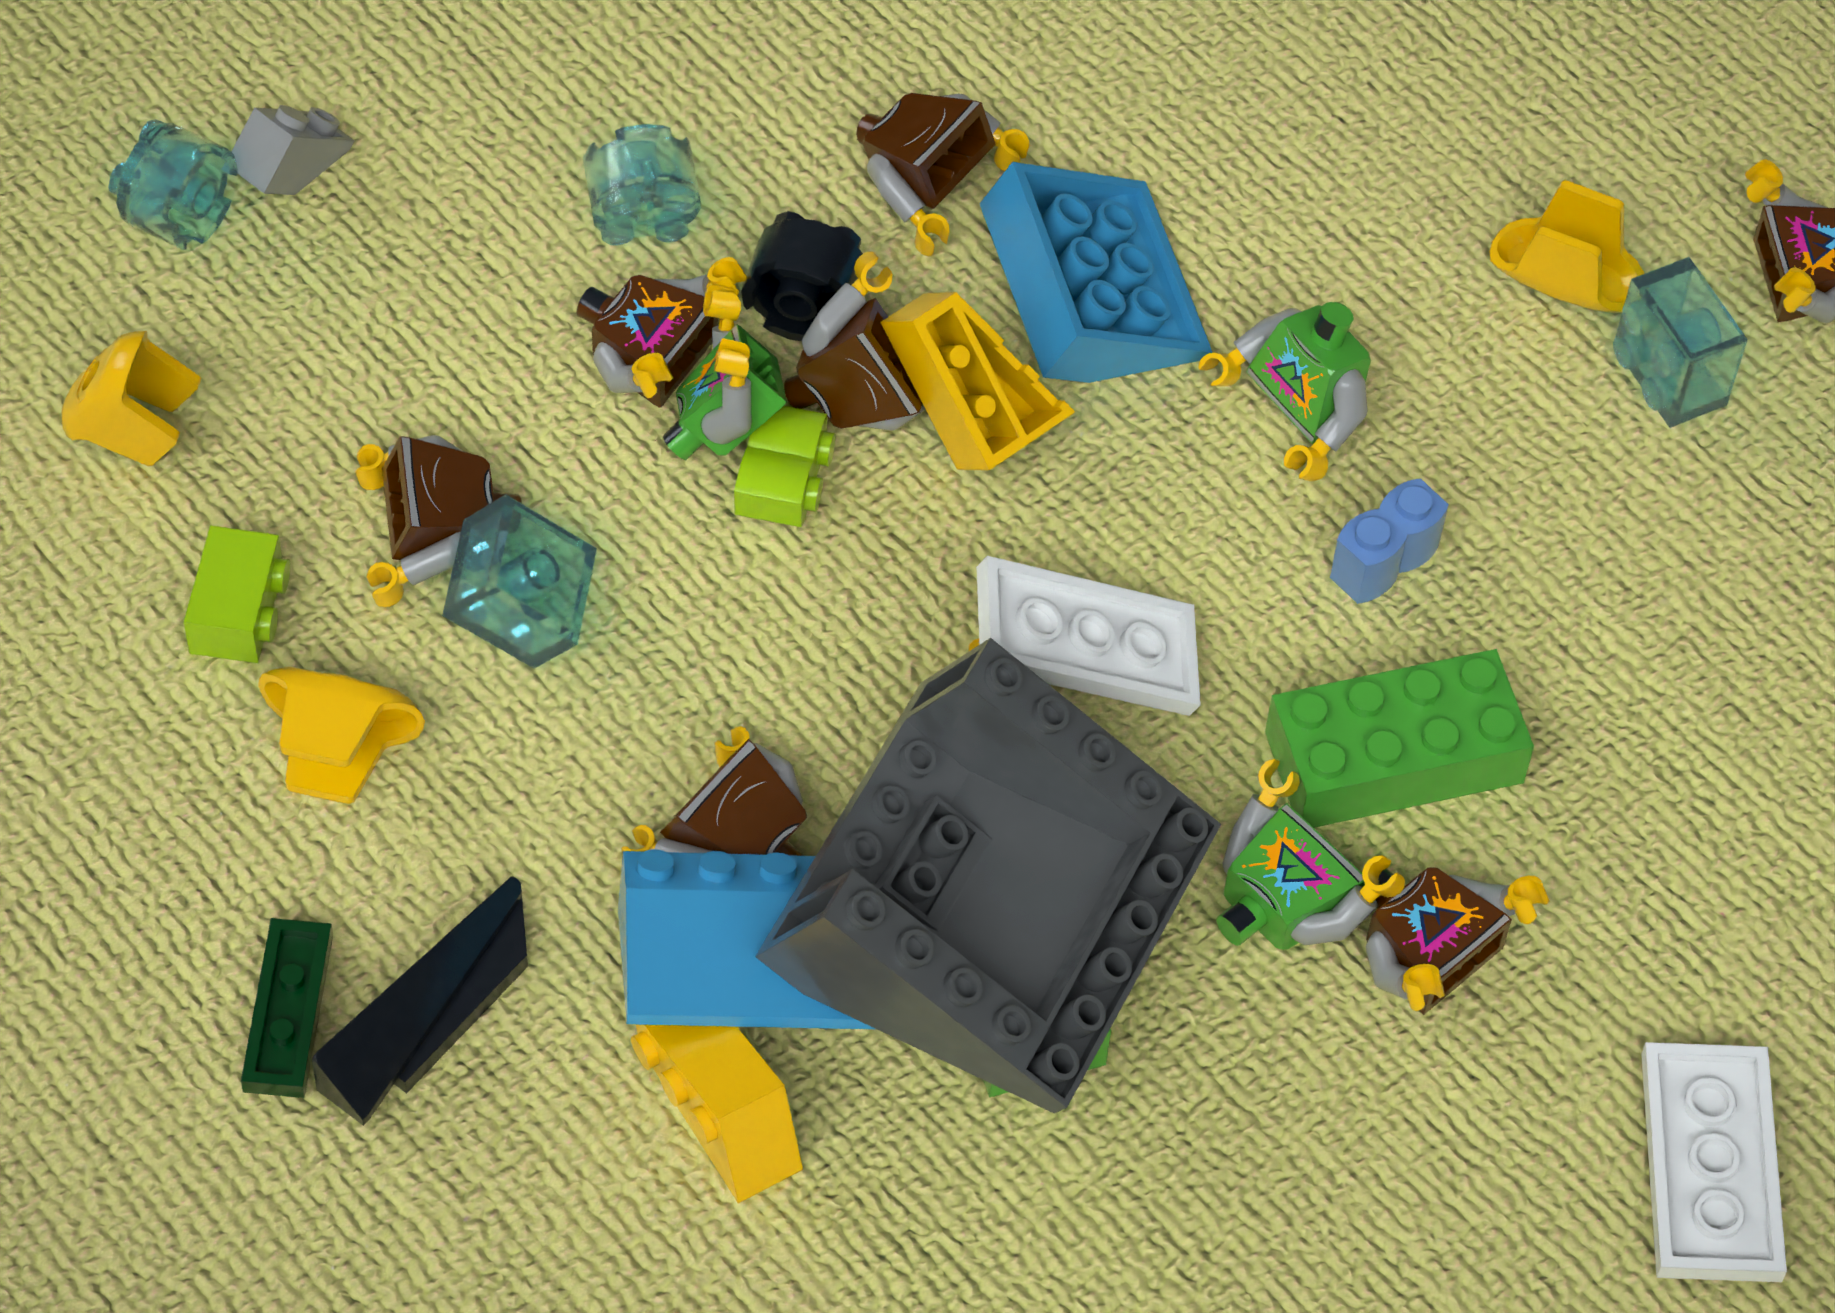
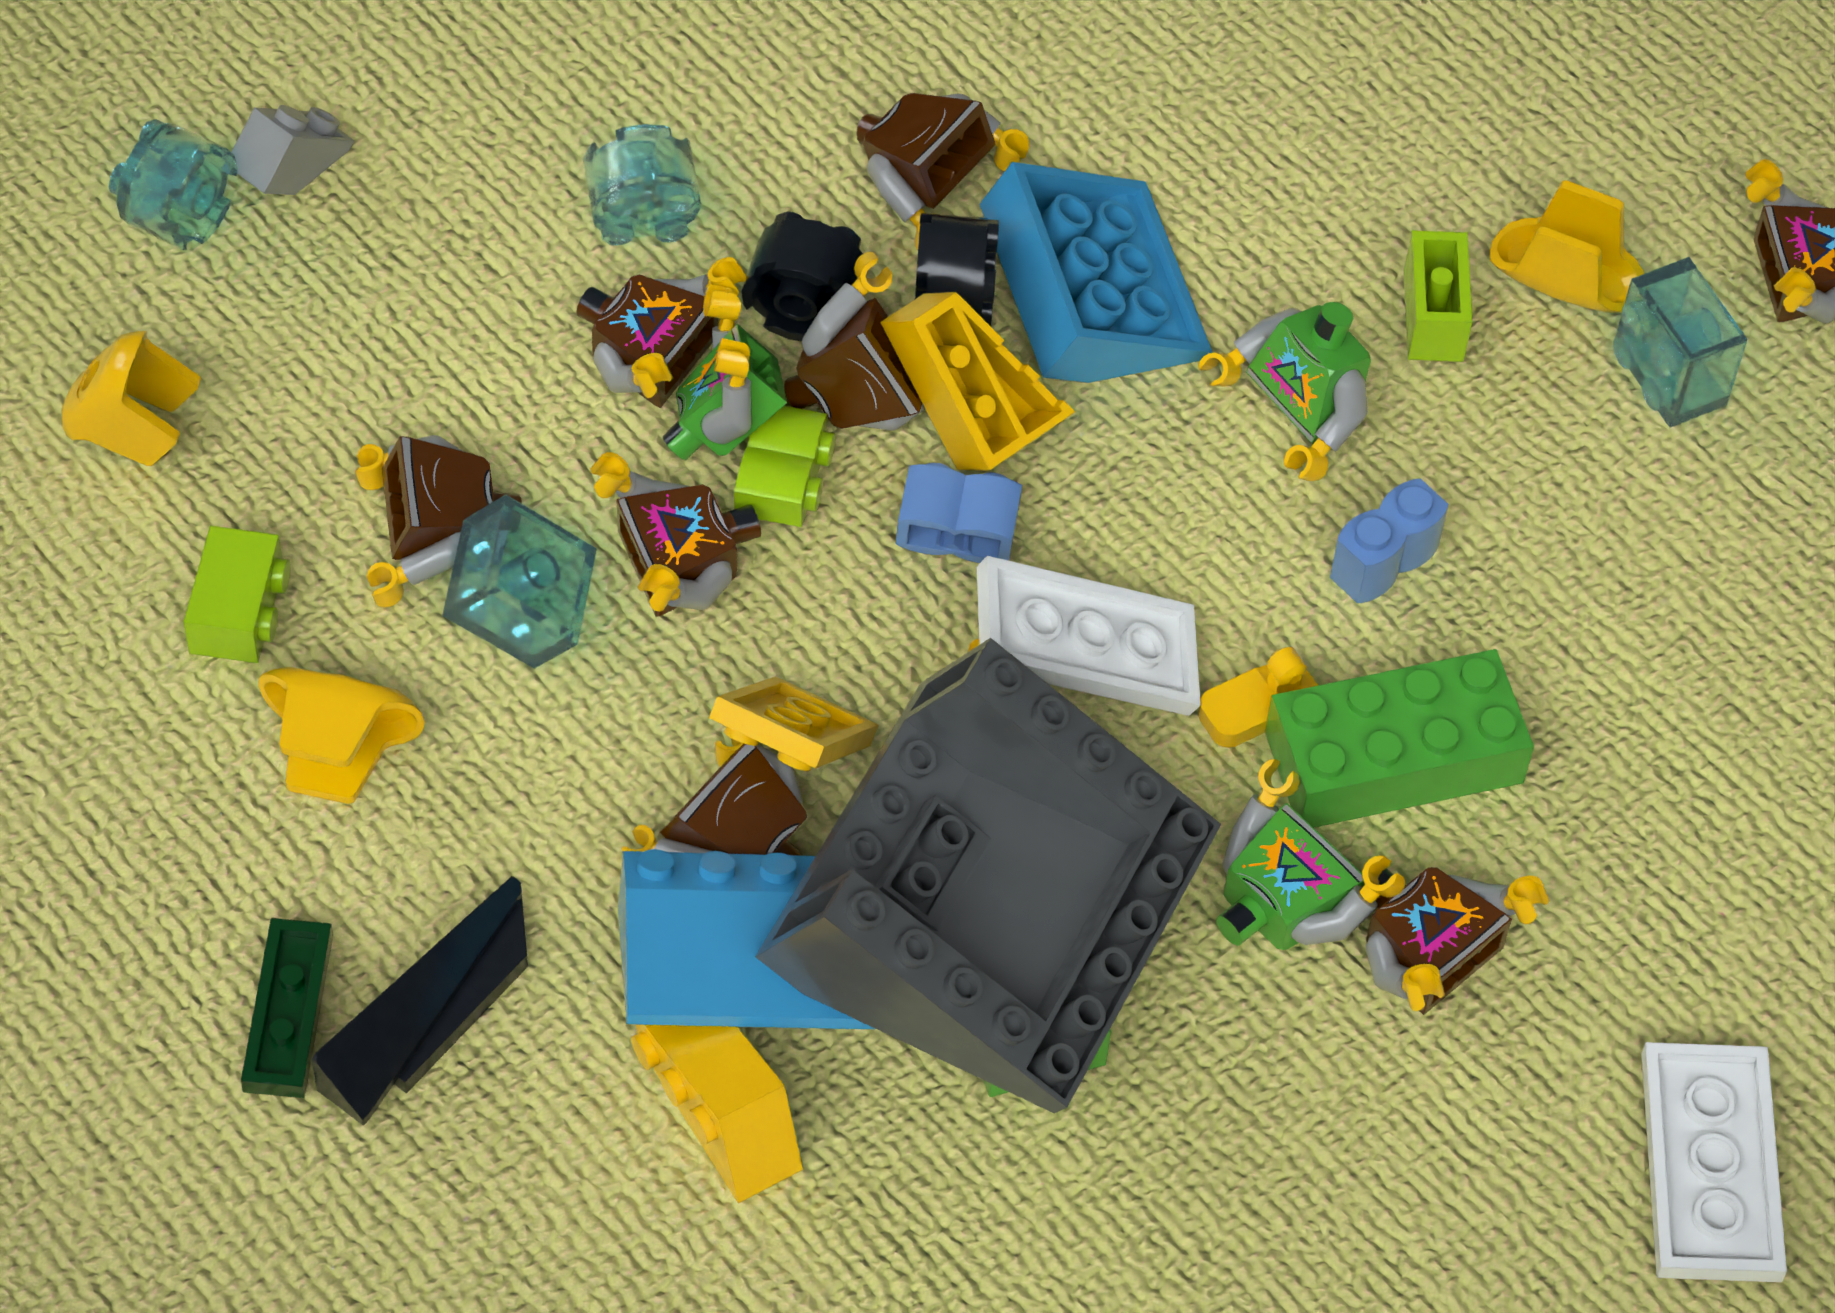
(674, 535): none -> torso
(792, 721): none -> yellow plate
(958, 258): none -> black brick
(958, 513): none -> medium blue brick
(1241, 705): none -> yellow piece
(1437, 296): none -> lime brick

